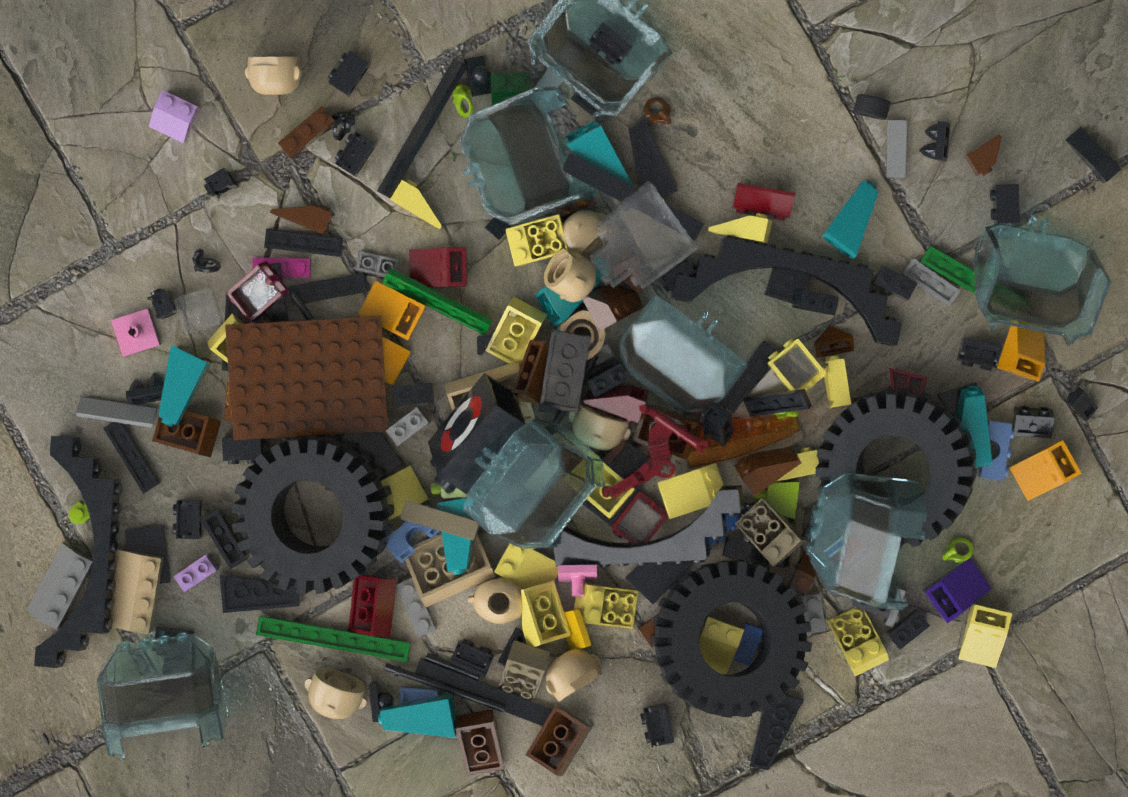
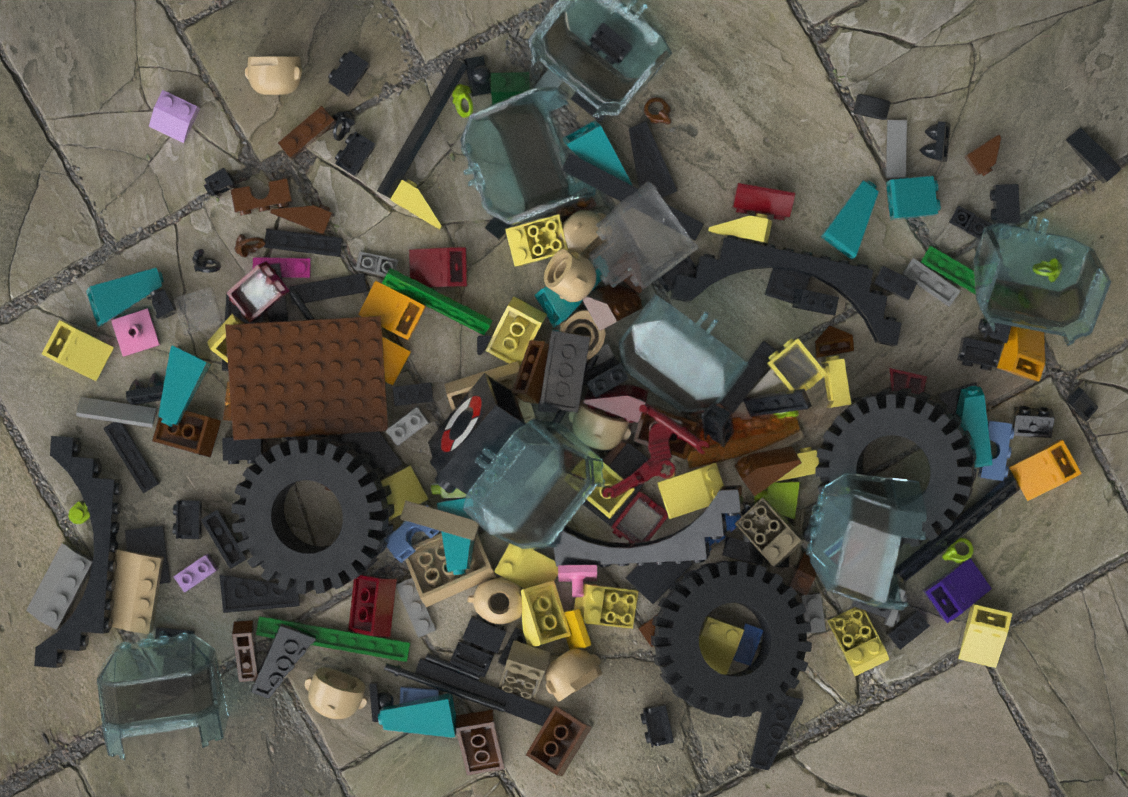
(77, 350): none -> light yellow slope
(120, 294): none -> teal slope
(244, 249): none -> reddish brown piece
(245, 650): none -> reddish brown slope
(279, 195): none -> reddish brown arch
(284, 652): none -> black wing
(485, 634): none -> black hinge
(912, 197): none -> teal slope
(960, 527): none -> black tile
(969, 222): none -> black slope
(1001, 330): none -> black hinge
(1053, 266): none -> lime piece

